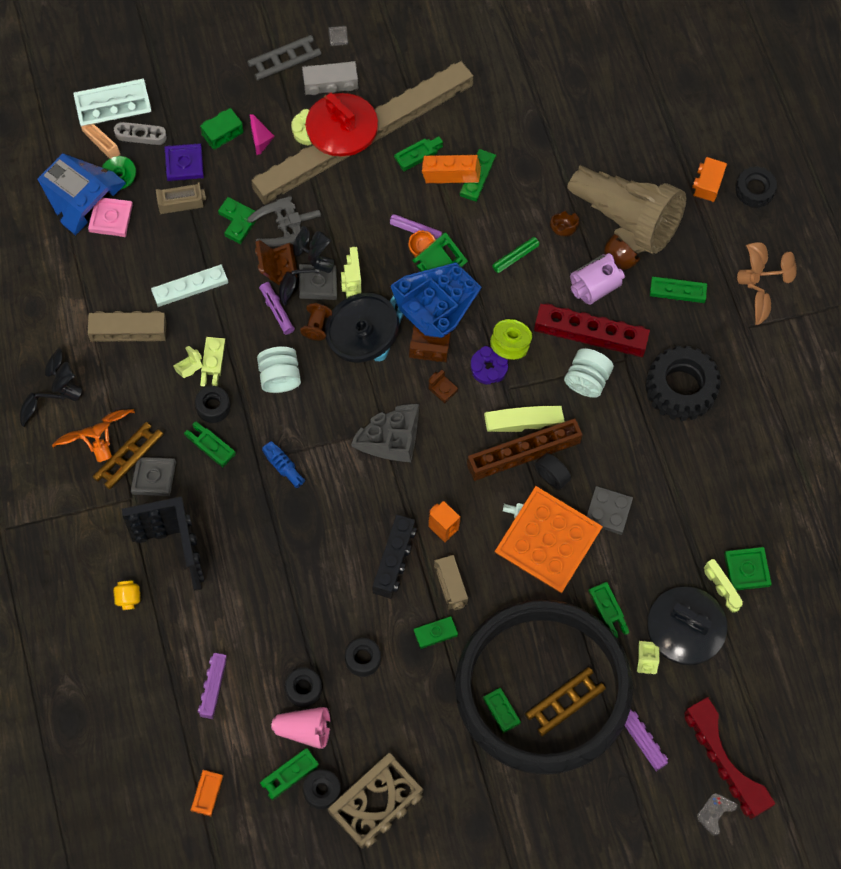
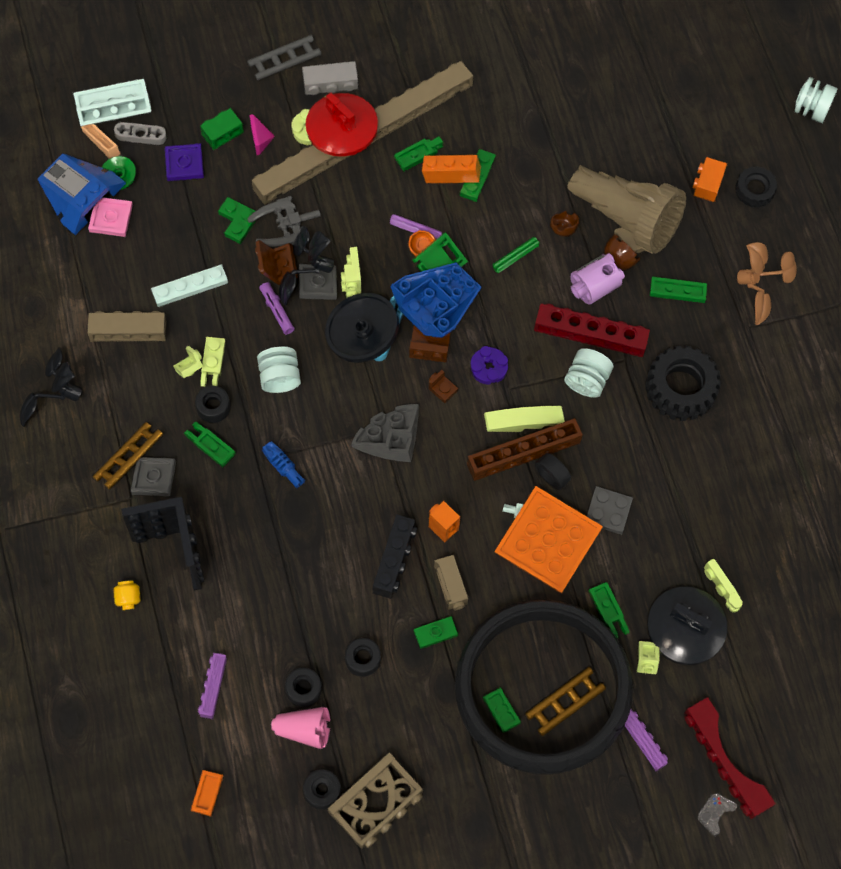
(99, 447): orange plant -> none
(180, 198): dark tan window -> none
(290, 773): green plate -> none
(314, 328): reddish brown hose -> none
(338, 35): clear tile -> none
(511, 339): lime wheel -> none
(748, 568): green plate -> none
(815, 99): none -> light aqua wheel

